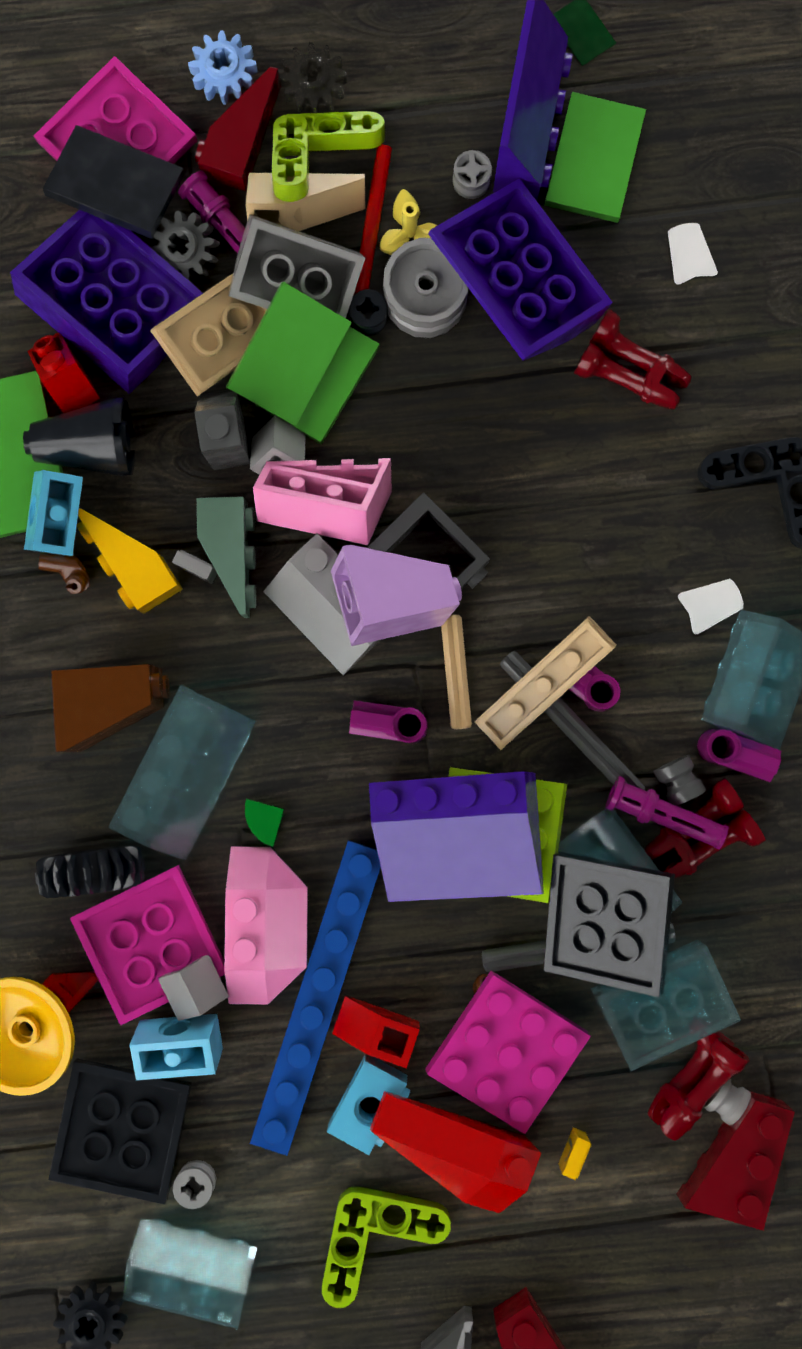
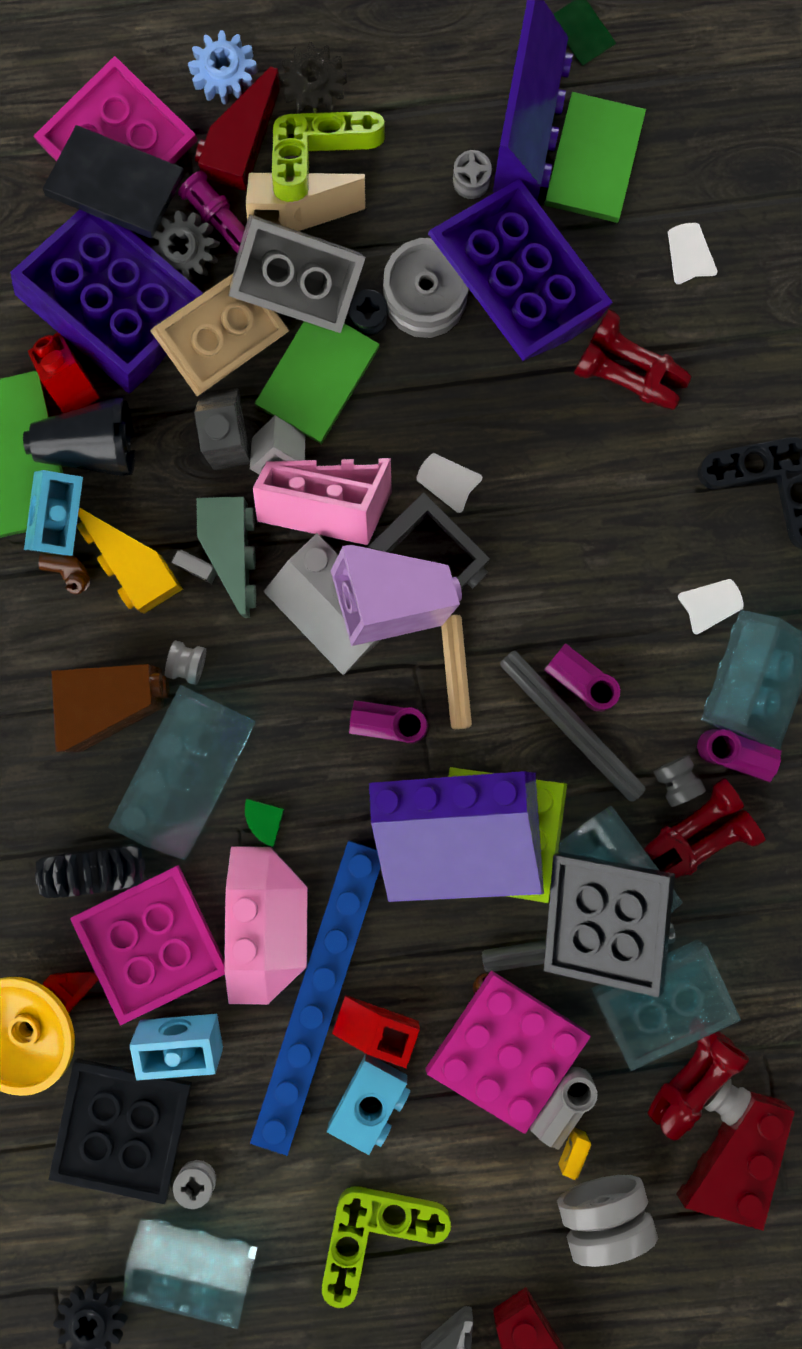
(185, 662): none -> light grey wheel
(193, 988): light grey panel -> none
(288, 354): bright green tile -> none
(373, 214): red bar -> none
(406, 214): light yellow plant -> none
(448, 480): none -> white sticker
(463, 1155): red wedge -> none
(545, 682): tan tile -> none
(563, 1110): none -> light grey piece
(607, 1220): none -> light grey wheel
(644, 811): magenta pin -> none

